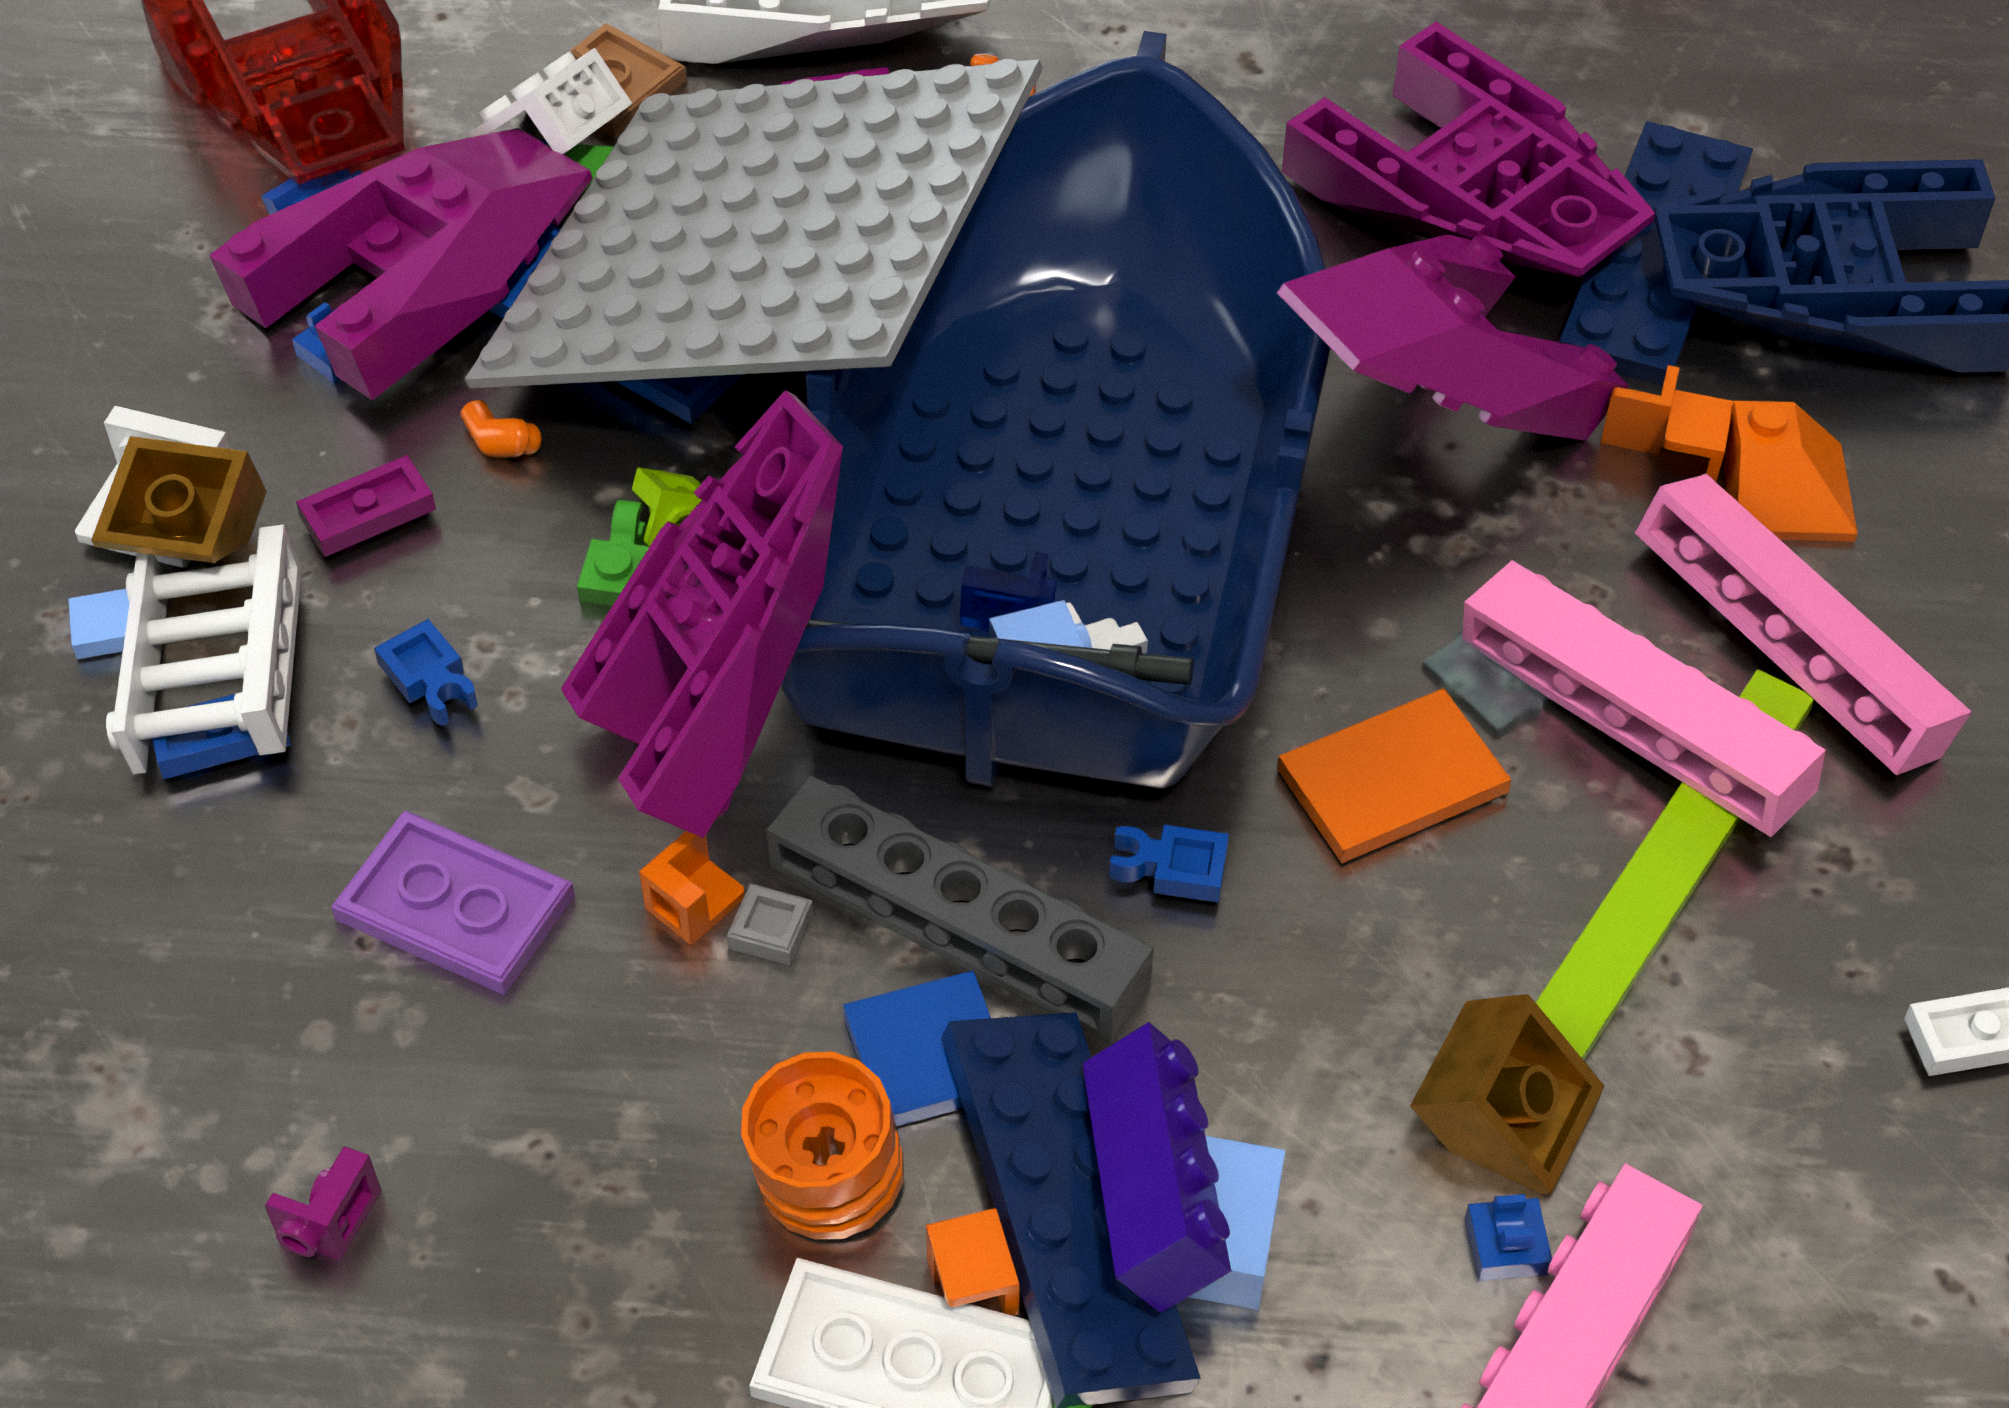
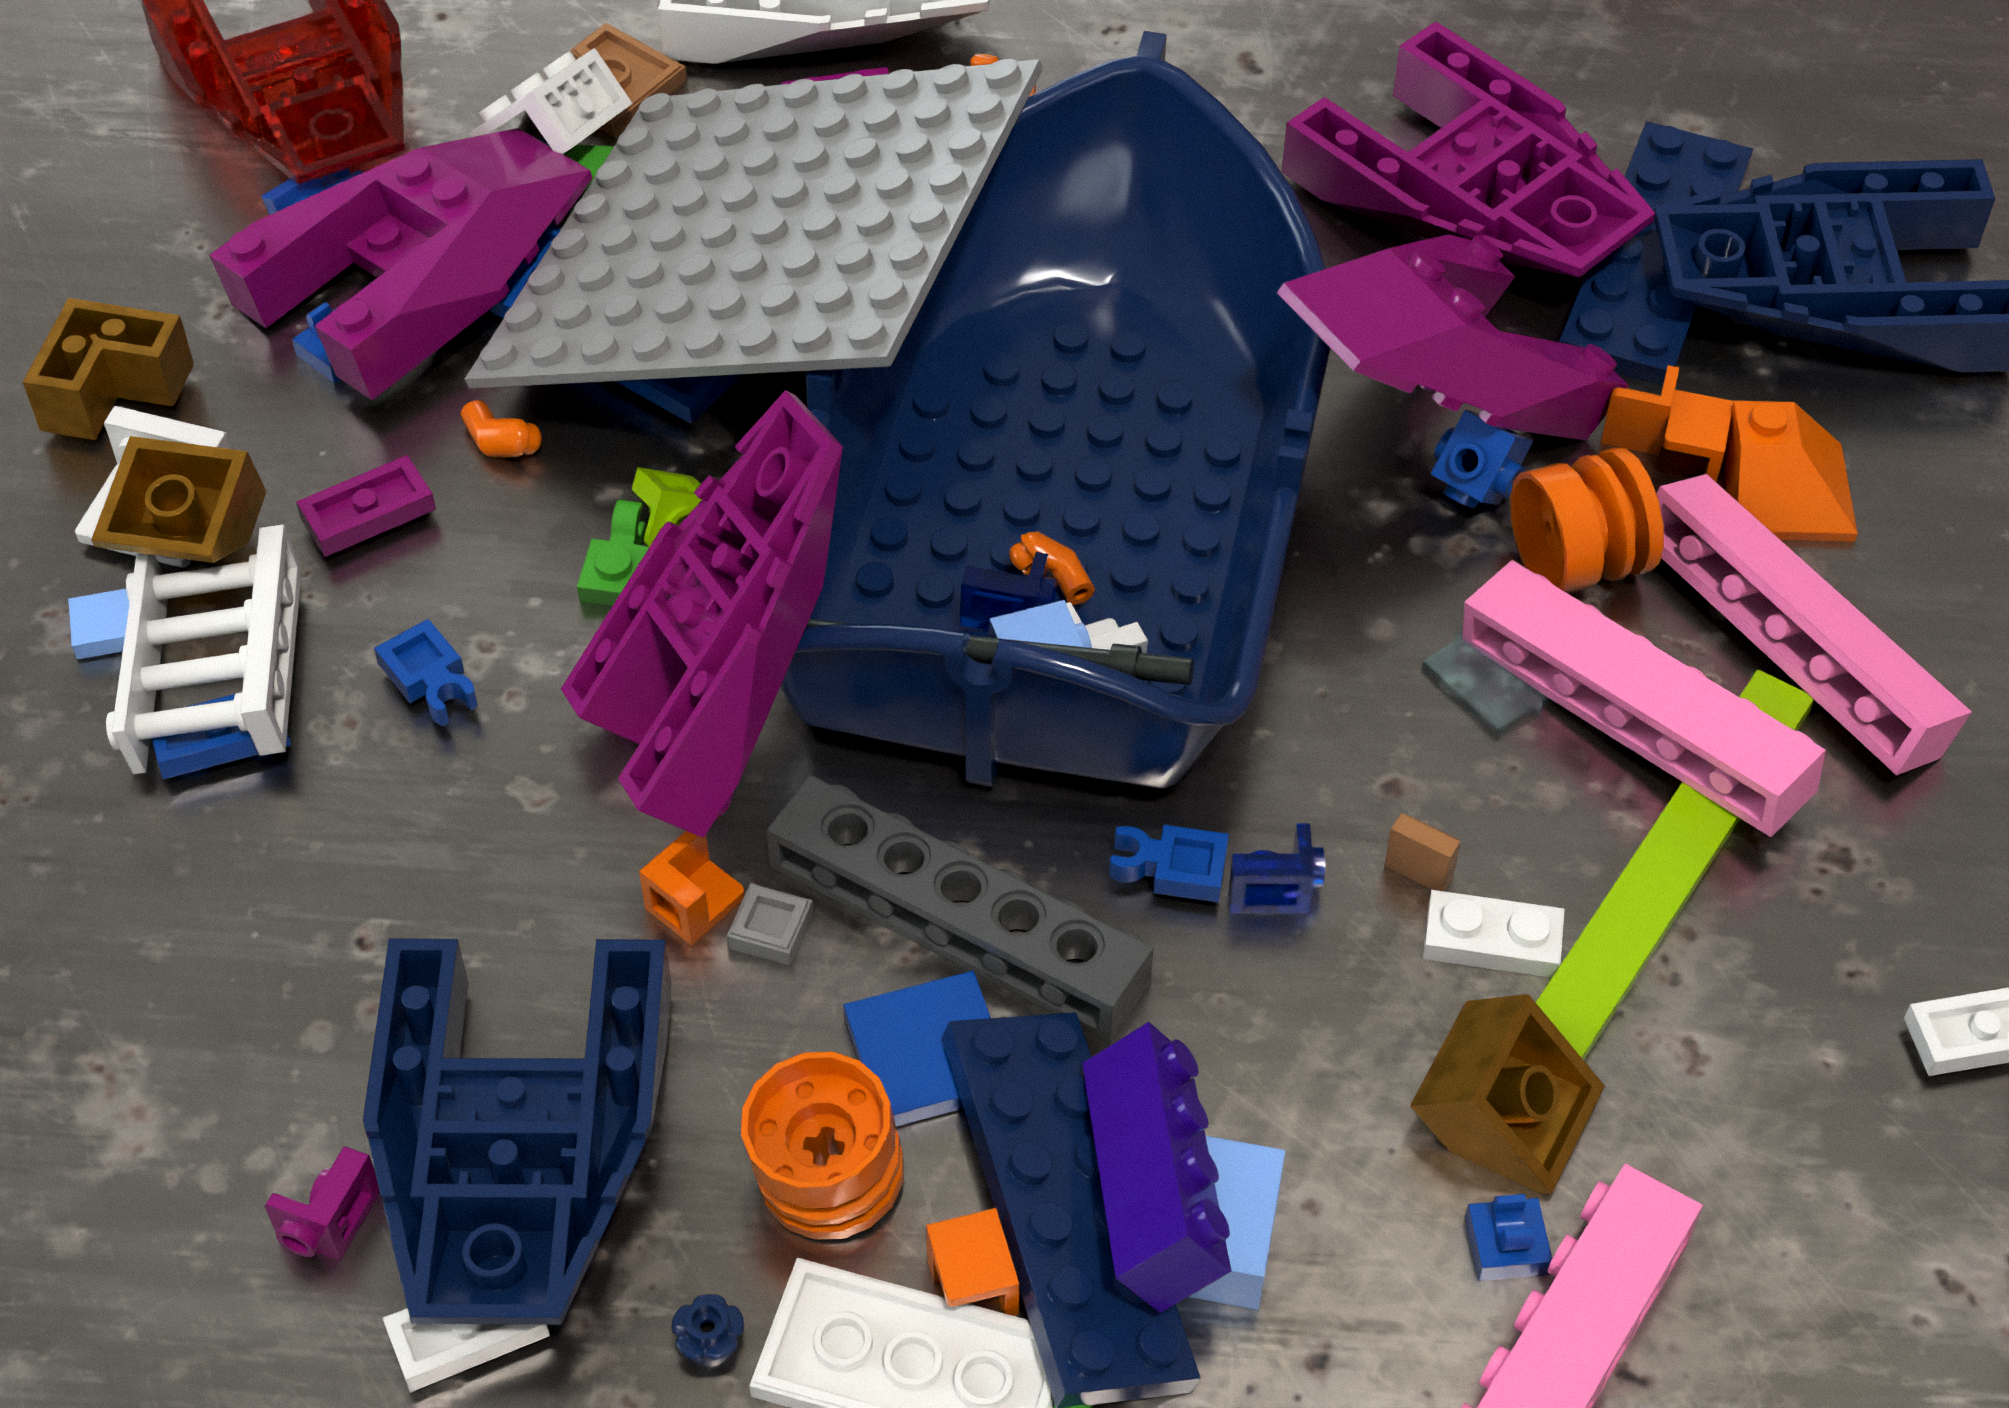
(101, 356): none -> pearl gold brick
(442, 1350): none -> white plate
(453, 902): medium lavender tile -> none
(507, 1164): none -> dark blue wedge
(713, 1346): none -> dark blue plate
(1061, 563): none -> orange arm
(1277, 881): none -> clear blue bracket
(1393, 775): orange tile -> none
(1422, 853): none -> medium nougat tile
(1479, 460): none -> blue brick
(1493, 933): none -> white plate
(1587, 520): none -> orange wheel

